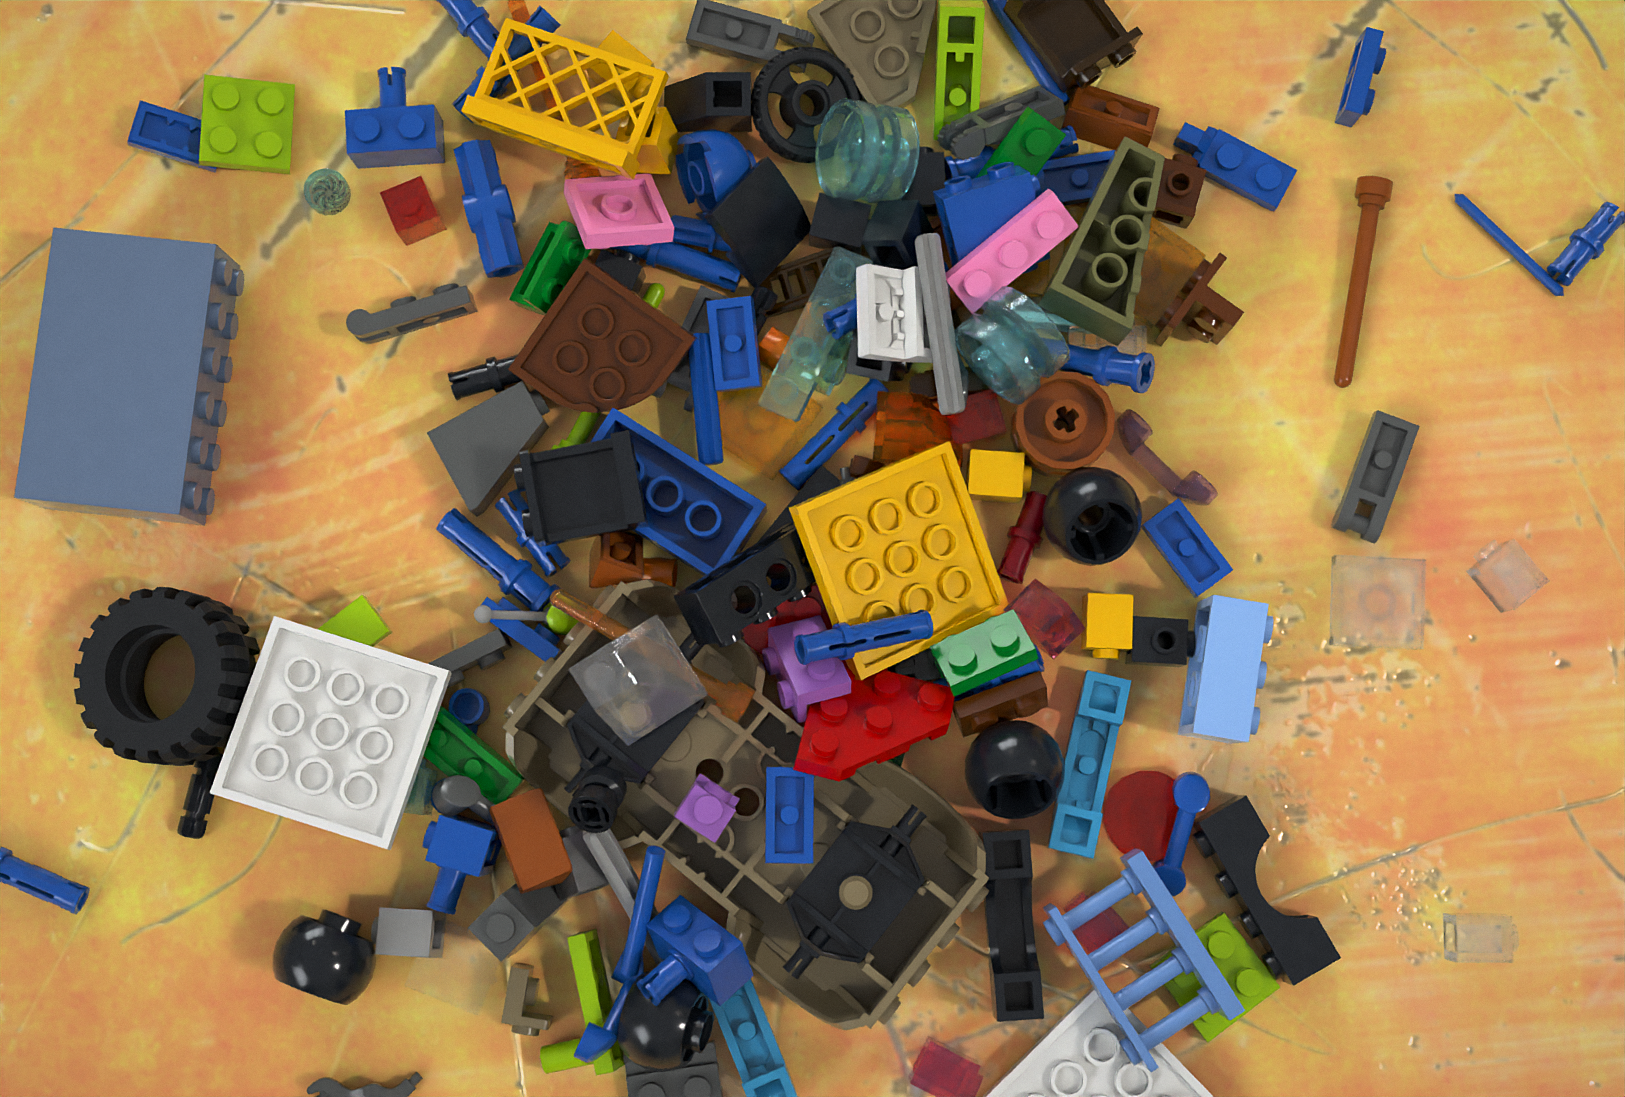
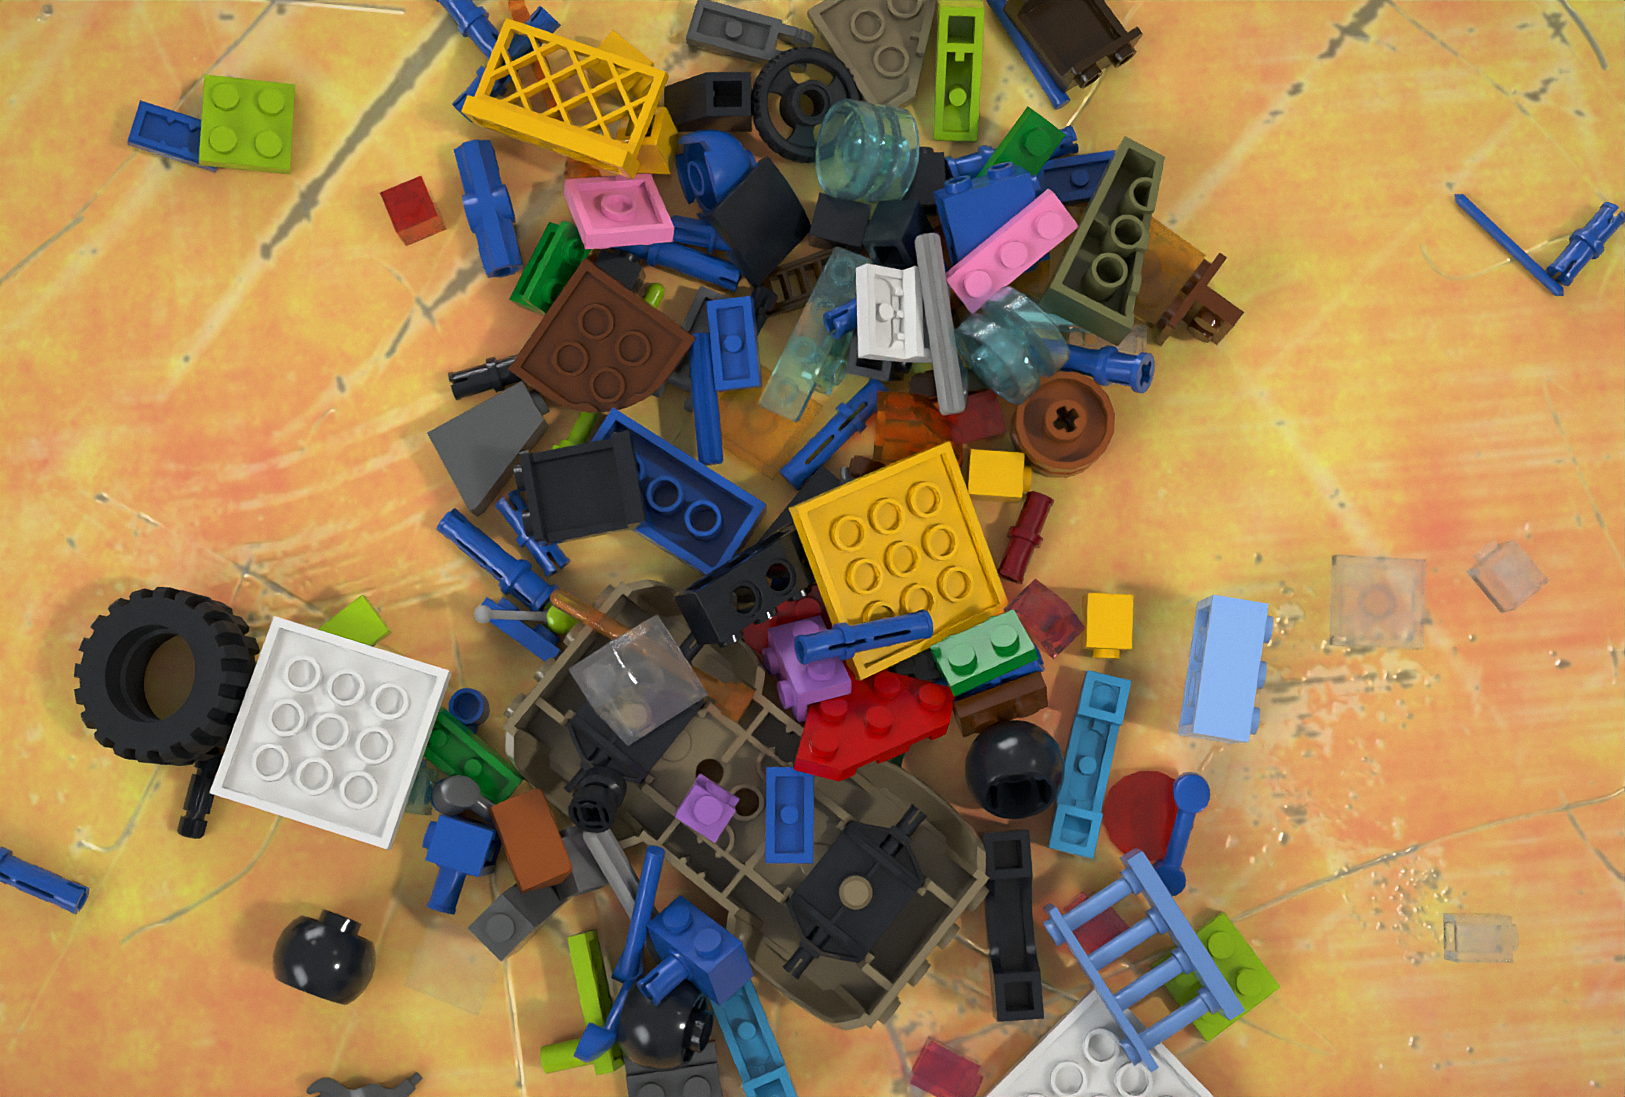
(129, 377): sand blue brick -> none
(327, 191): clear light blue tile -> none
(394, 131): blue brick -> none
(409, 932): light grey brick -> none
(411, 314): dark grey plate -> none
(483, 652): dark grey hinge -> none
(523, 991): dark tan bracket -> none
(616, 559): dark orange slope -> none
(661, 570): orange hose -> none
(772, 346): orange hose -> none
(991, 124): dark grey hinge -> none
(1102, 511): black wheel -> none
(1109, 117): dark orange slope -> none
(1133, 434): bar -> none
(1160, 642): black brick -> none
(1174, 205): reddish brown brick -> none
(1186, 548): blue plate -> none
(1233, 839): black arch -> none
(1237, 165): blue hinge -> none
(1365, 61): blue plate -> none
(1371, 195): dark orange piece -> none
(1376, 475): dark grey plate -> none

